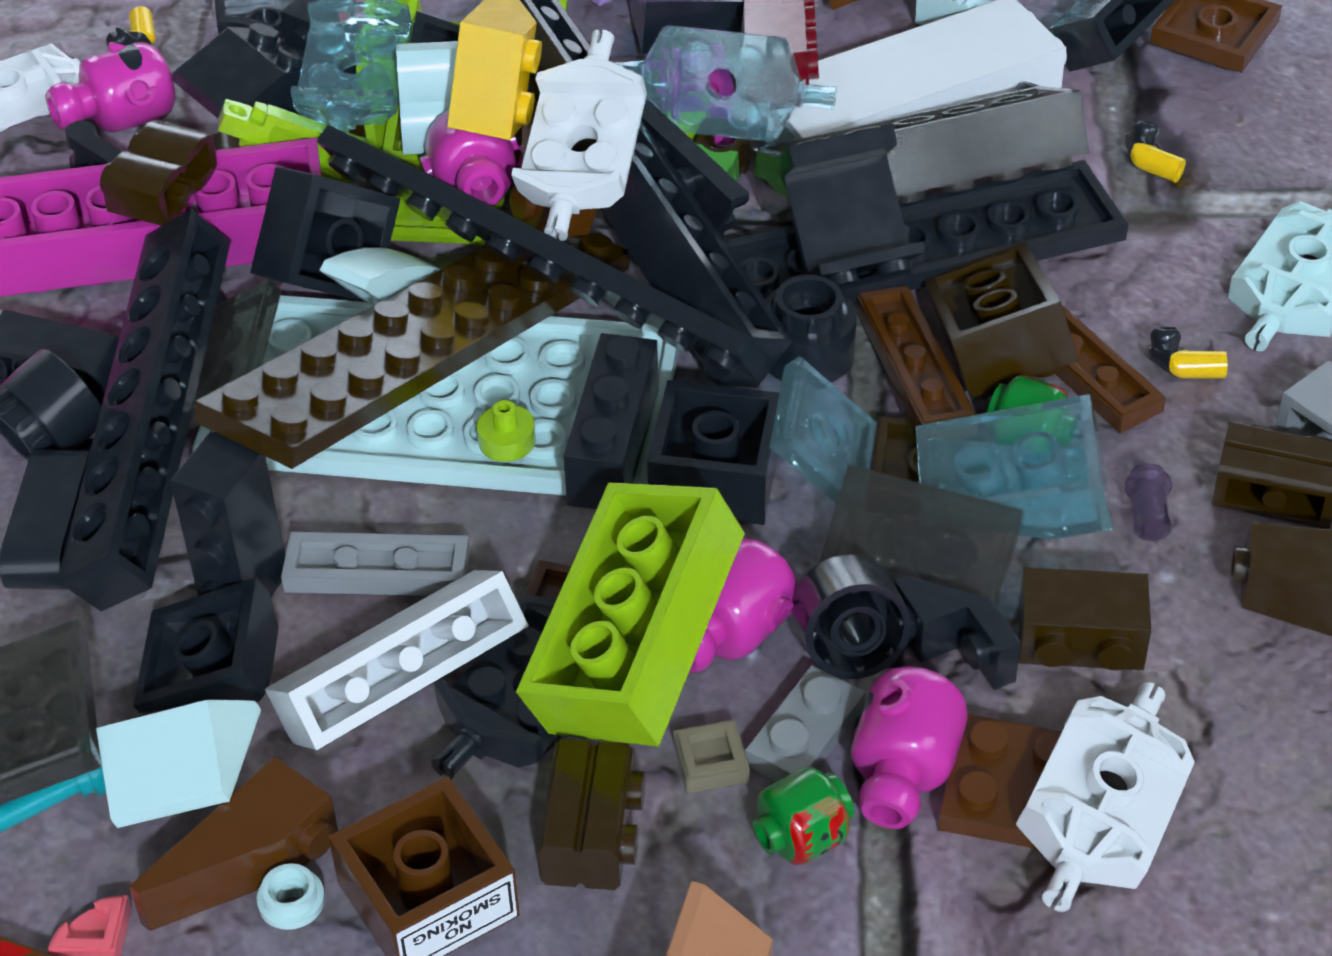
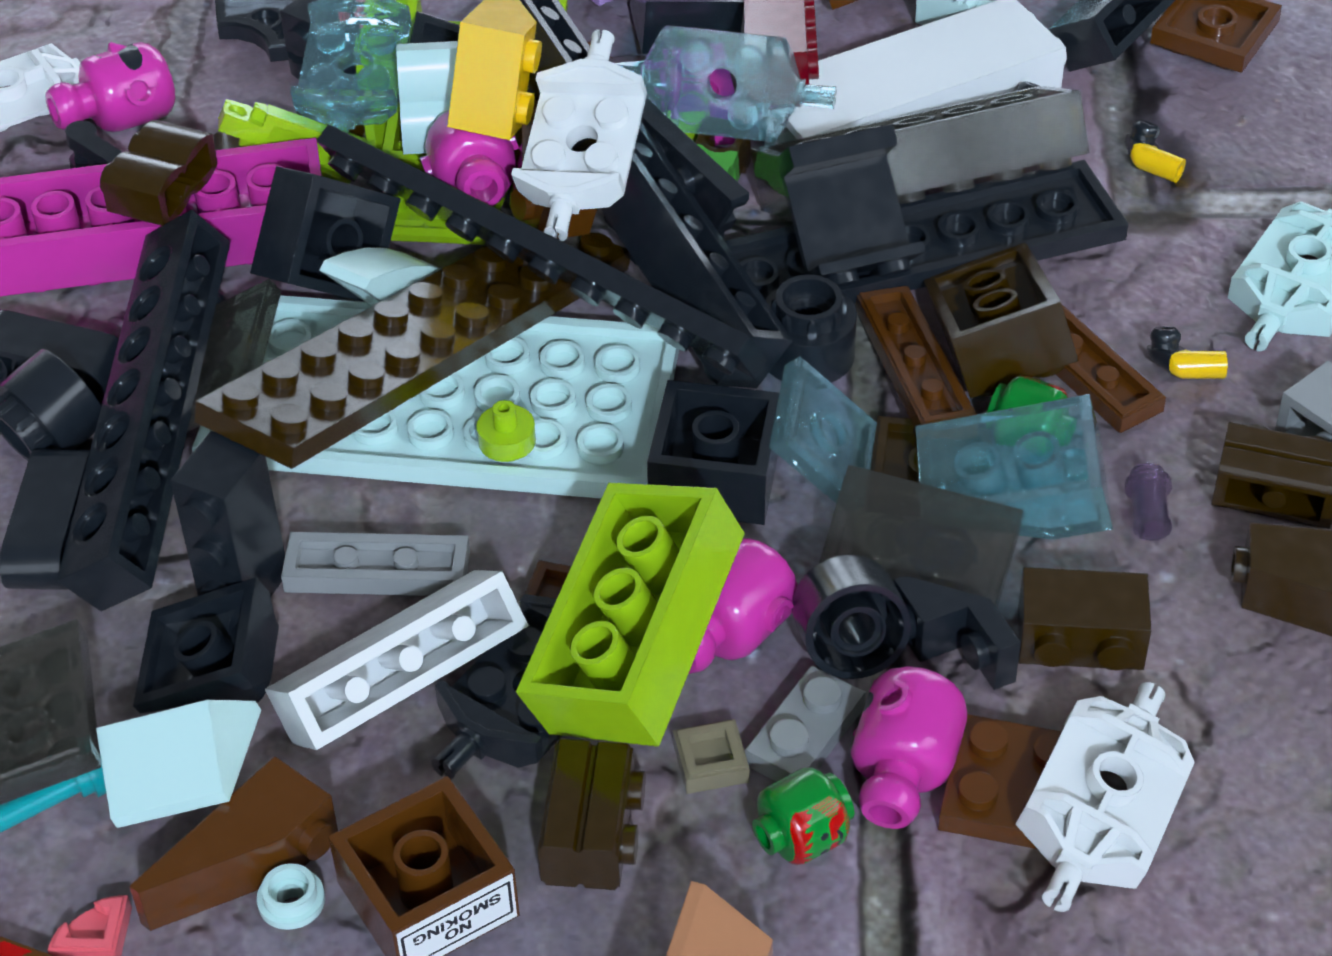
(140, 29): arm -> none
(244, 68): black slope -> none
(611, 418): black brick -> none

